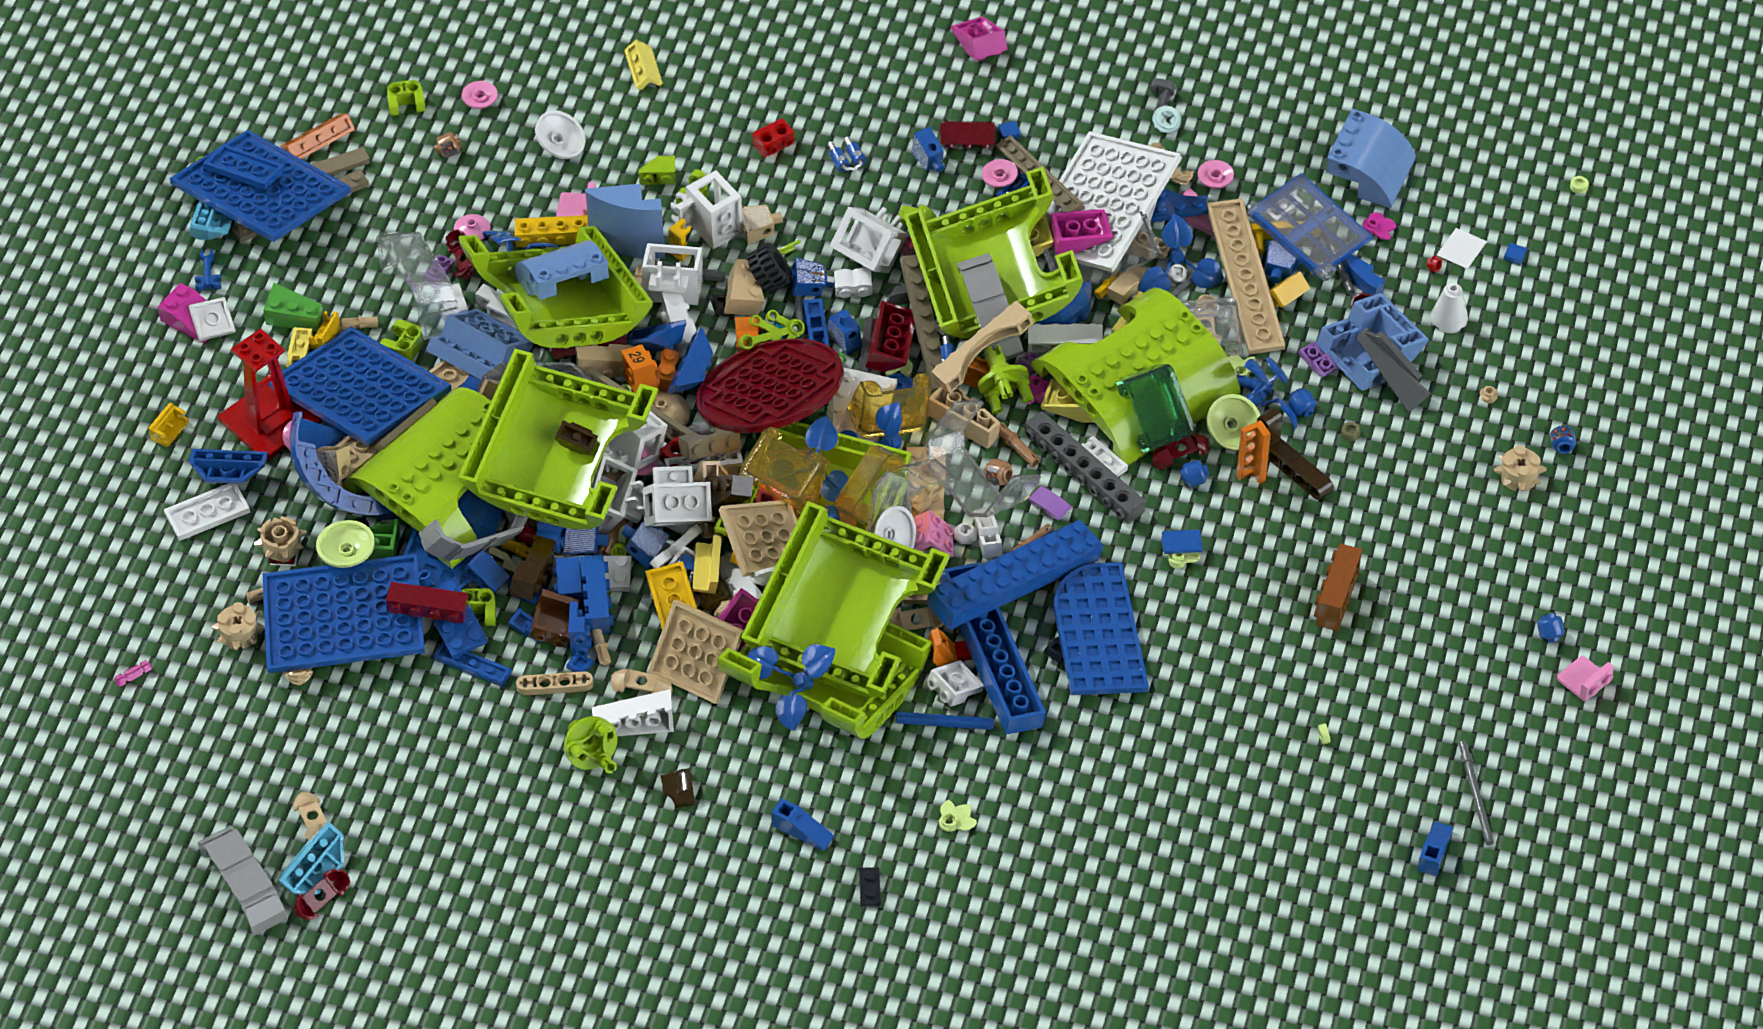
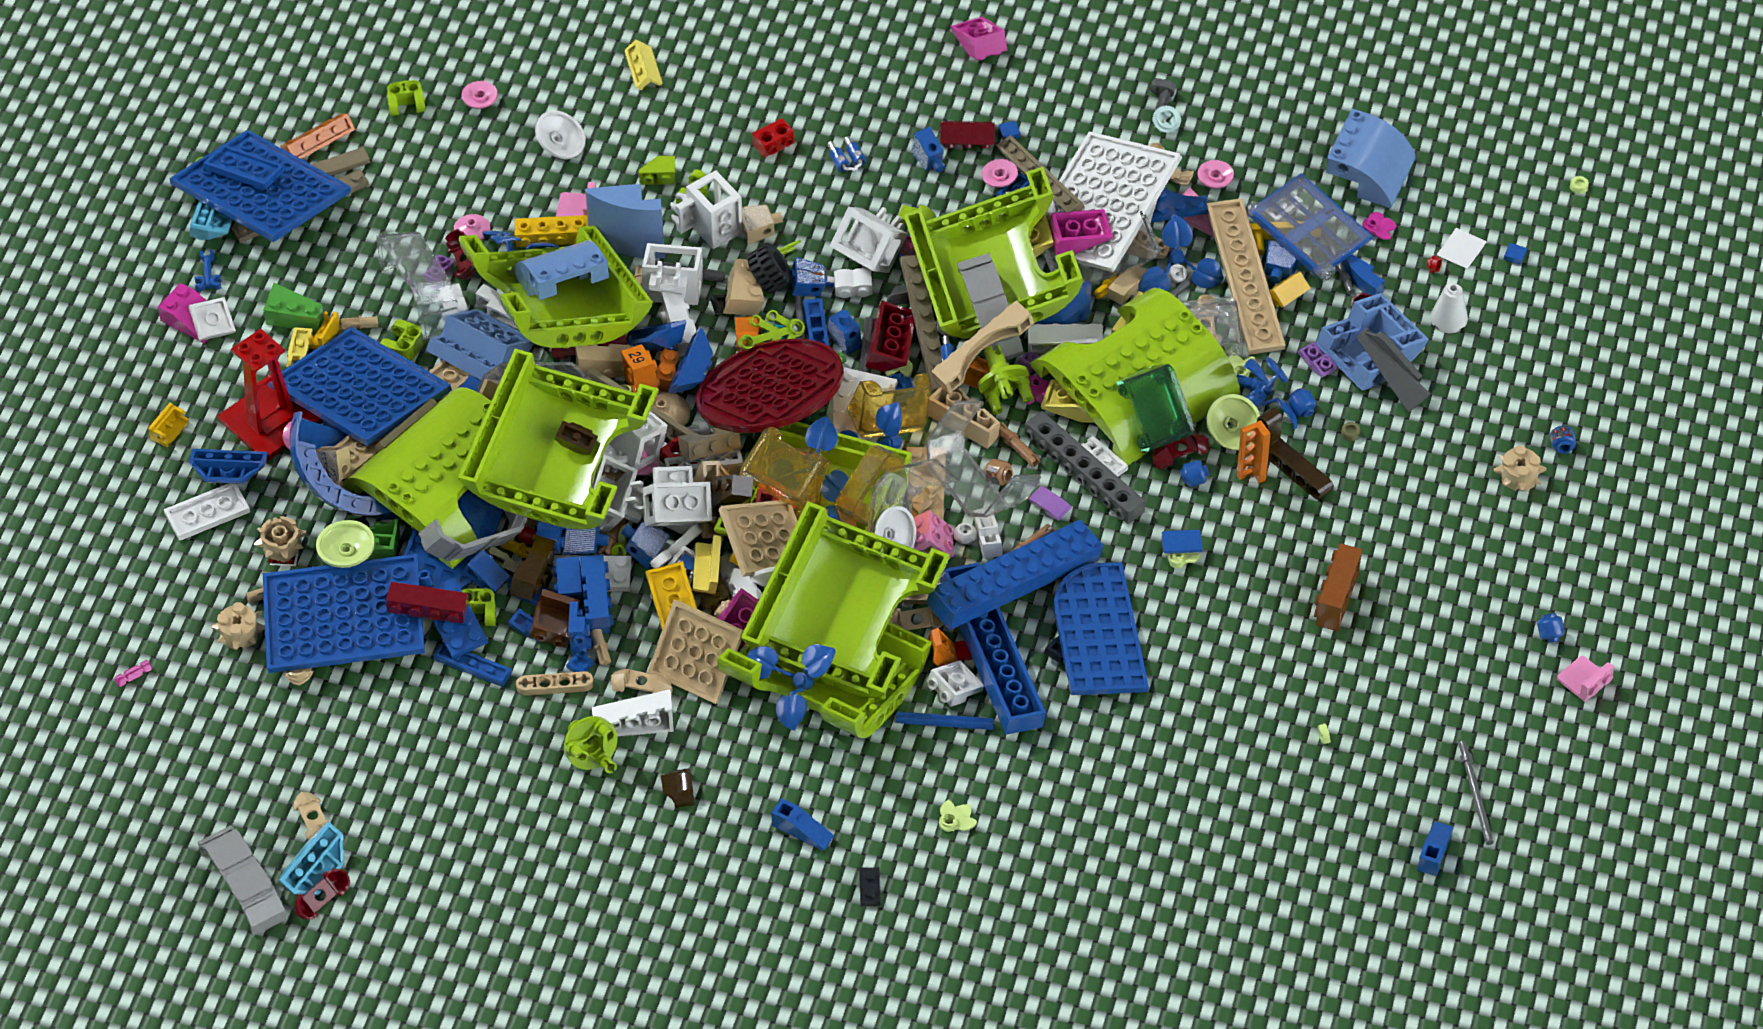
(448, 145): medium nougat head -> none
(677, 237): yellow hinge -> none
(1488, 394): tan plate -> none

